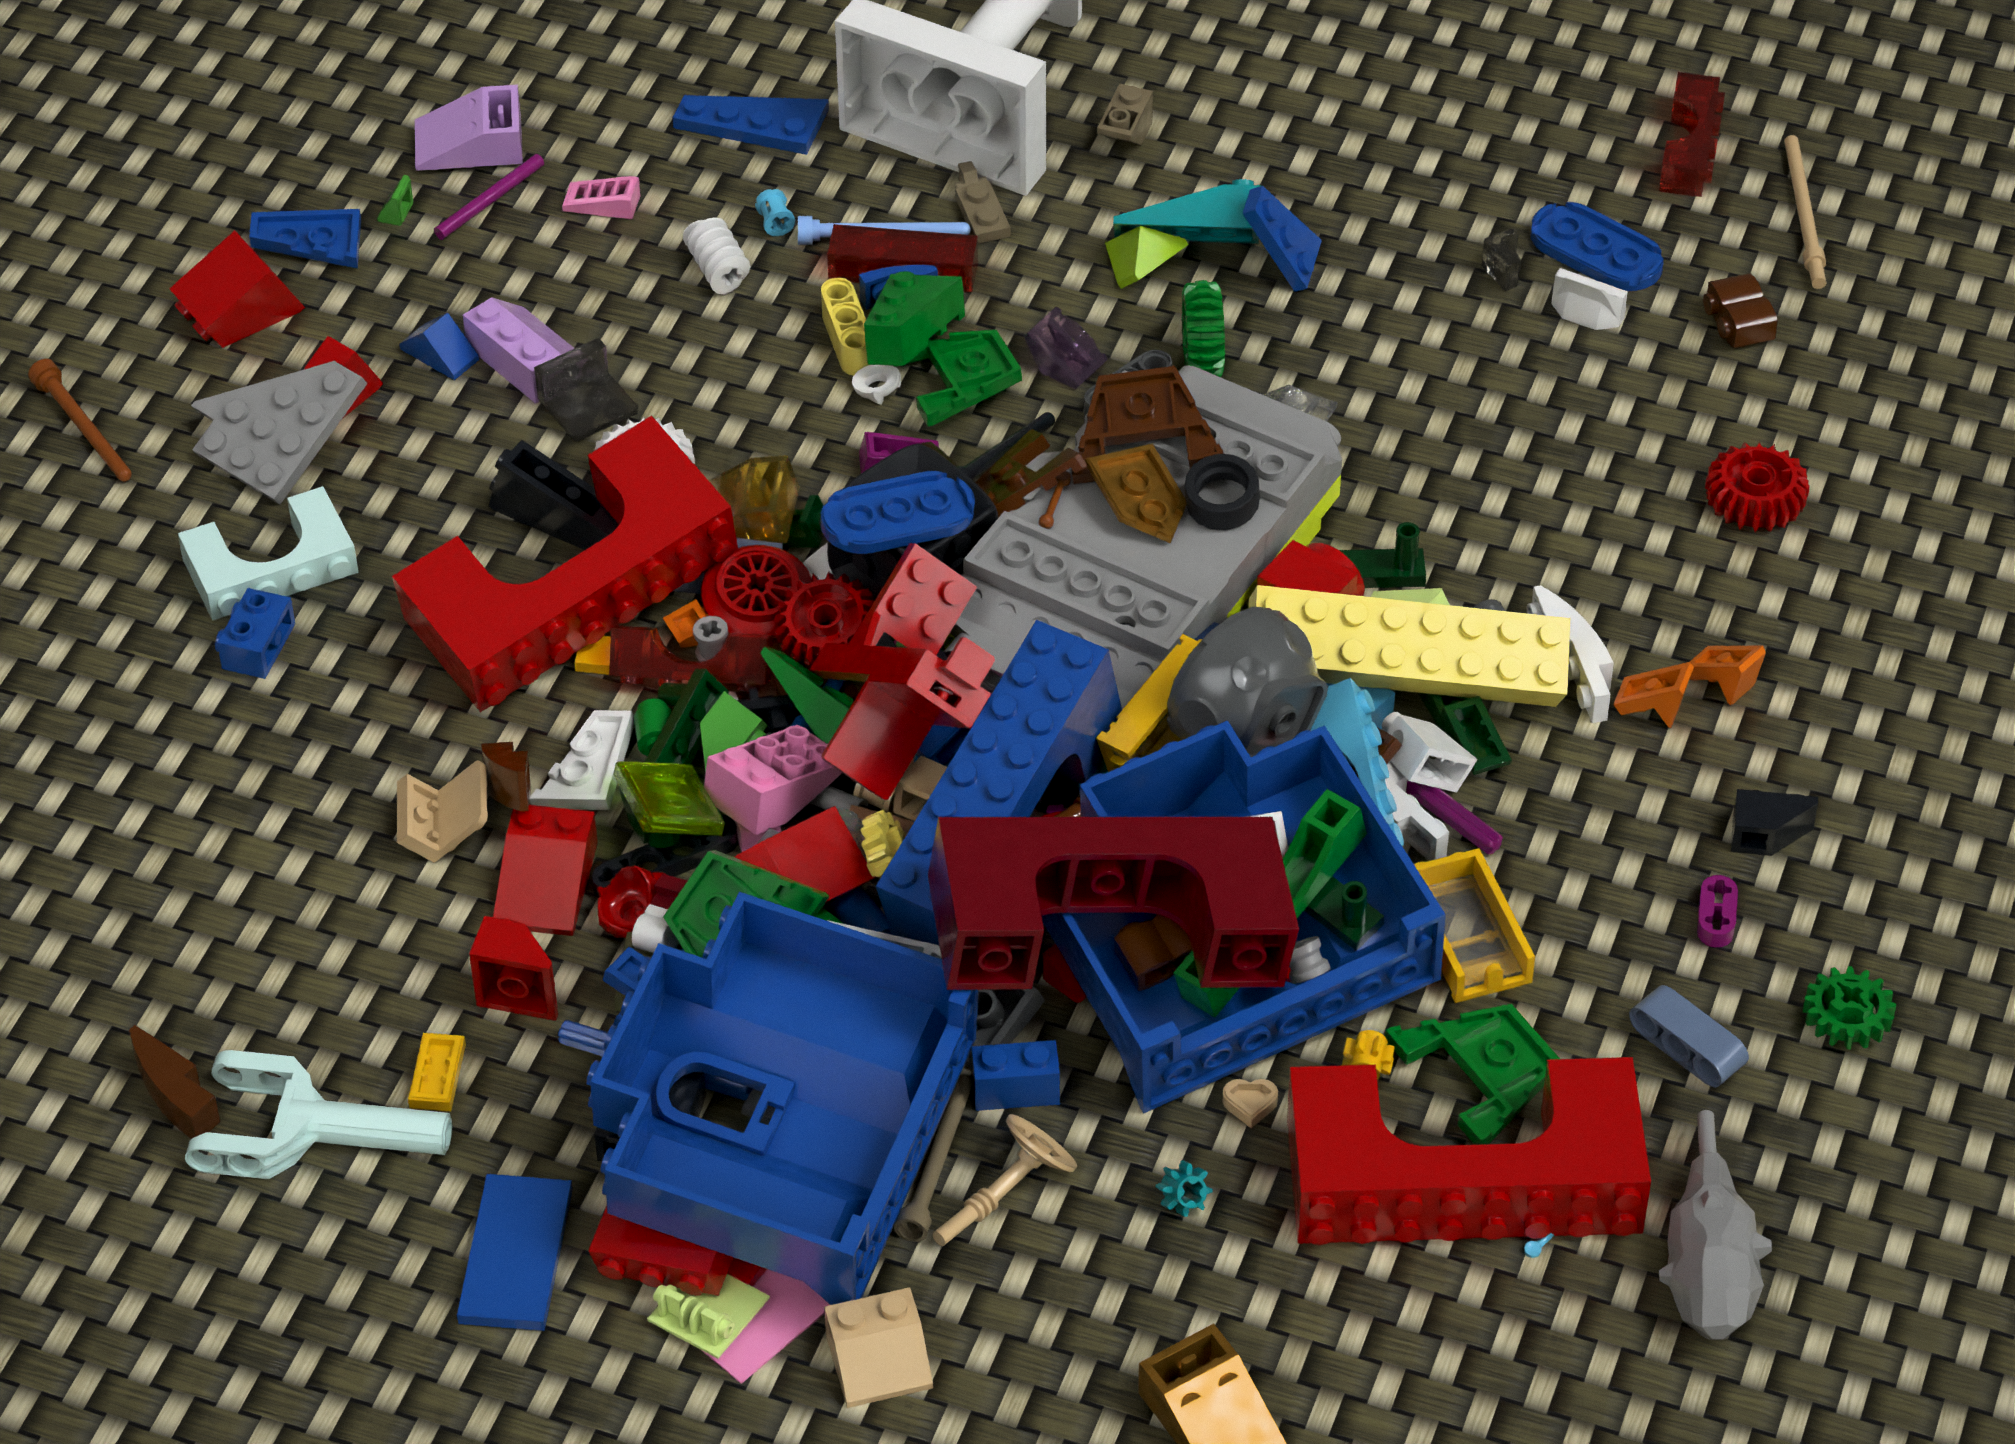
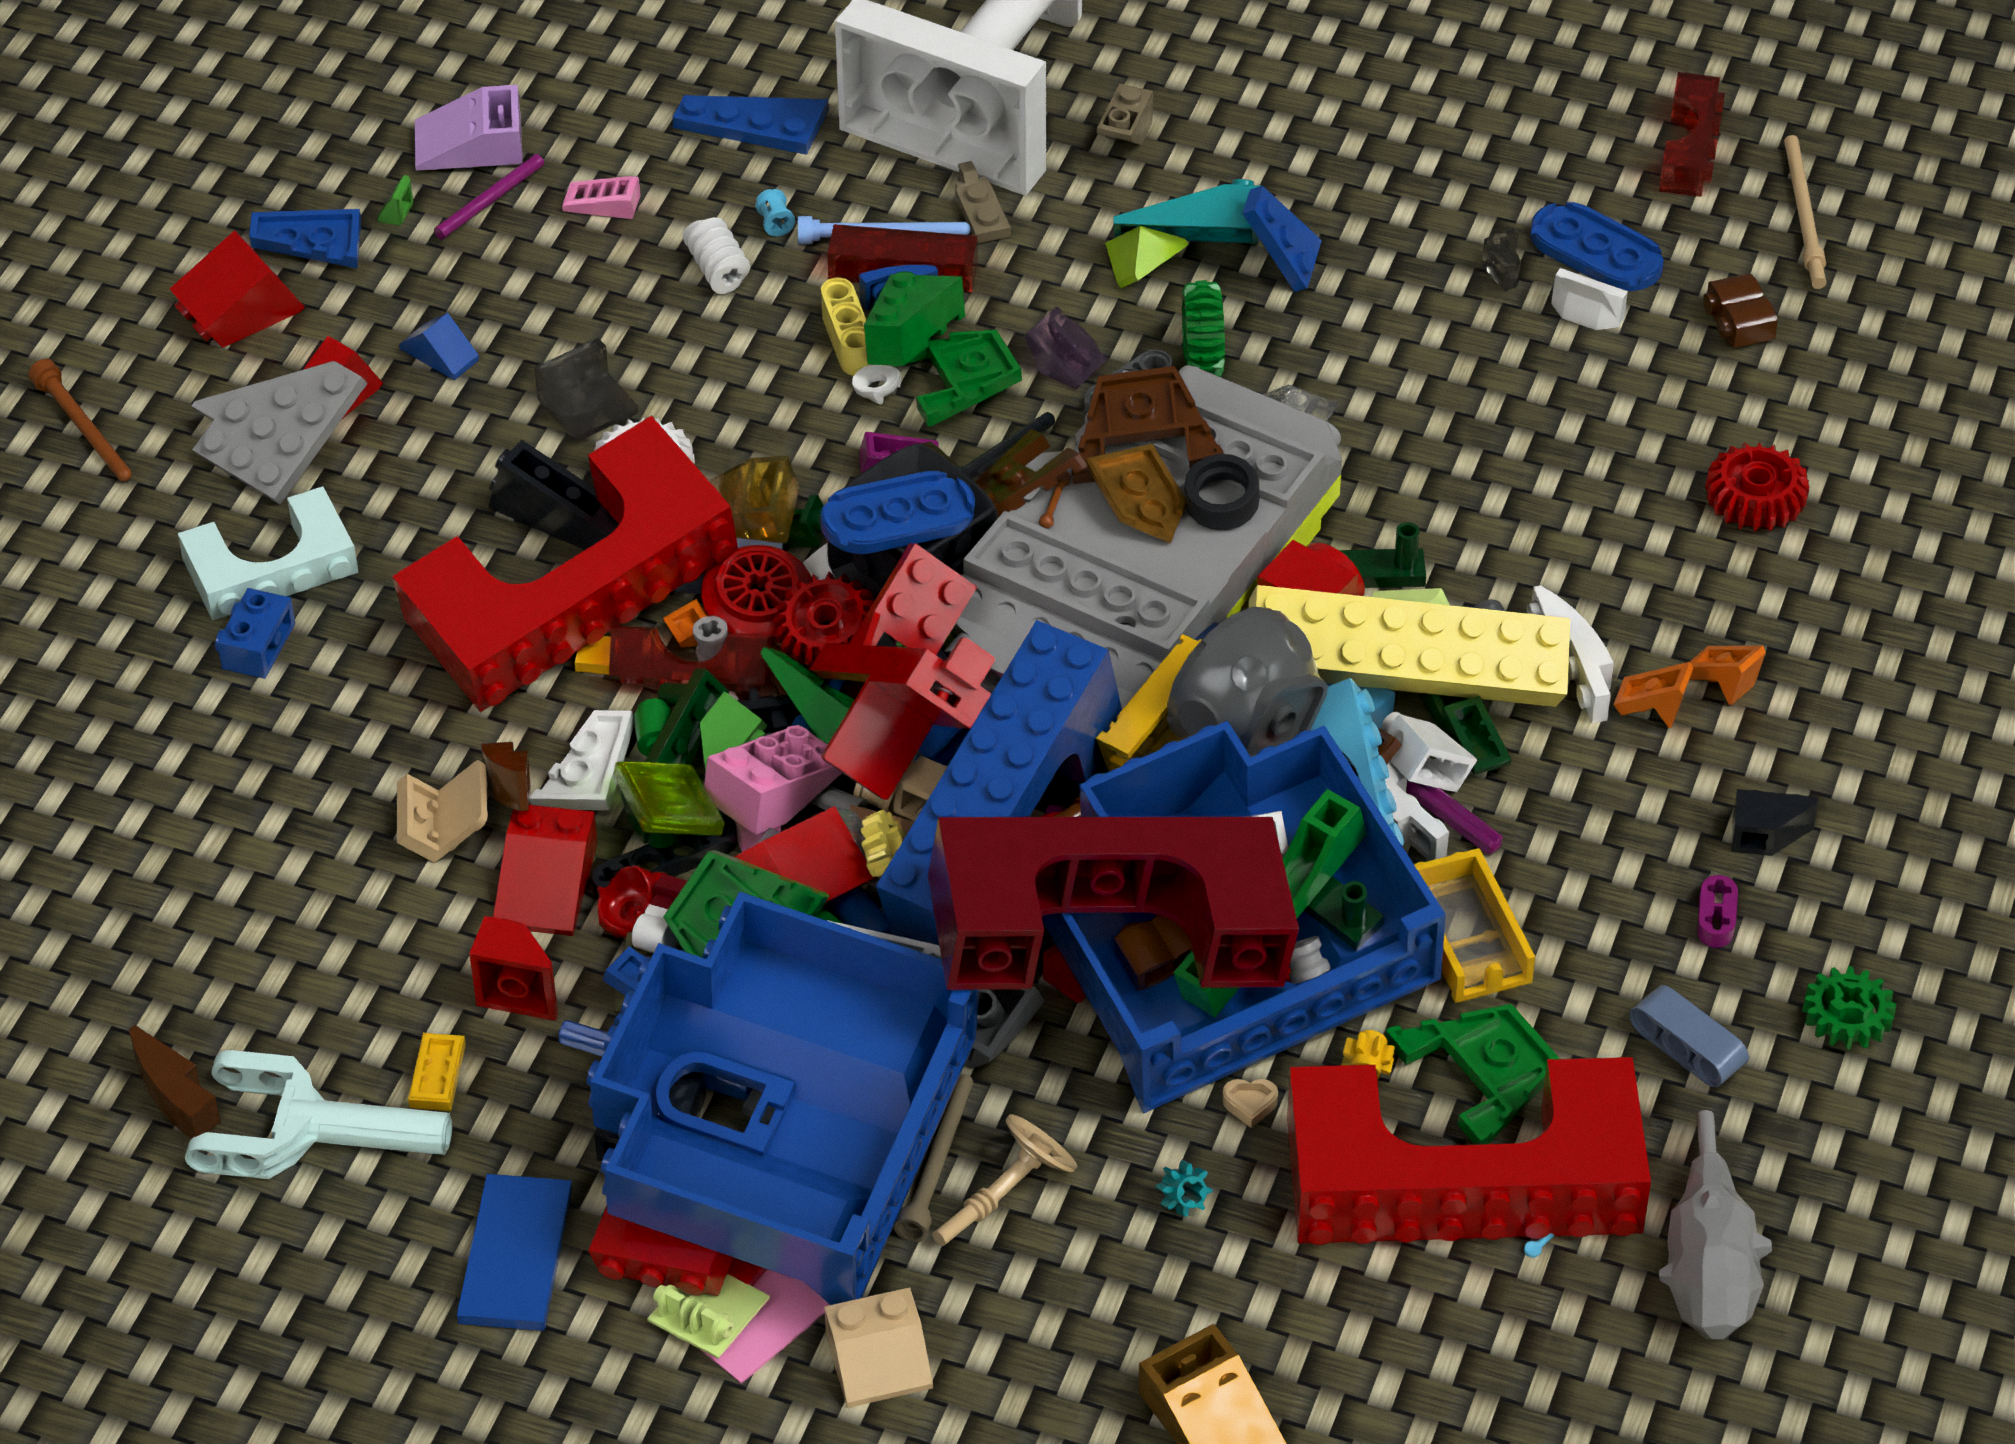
(512, 342): lavender slope -> none
(1015, 1075): blue piece -> none

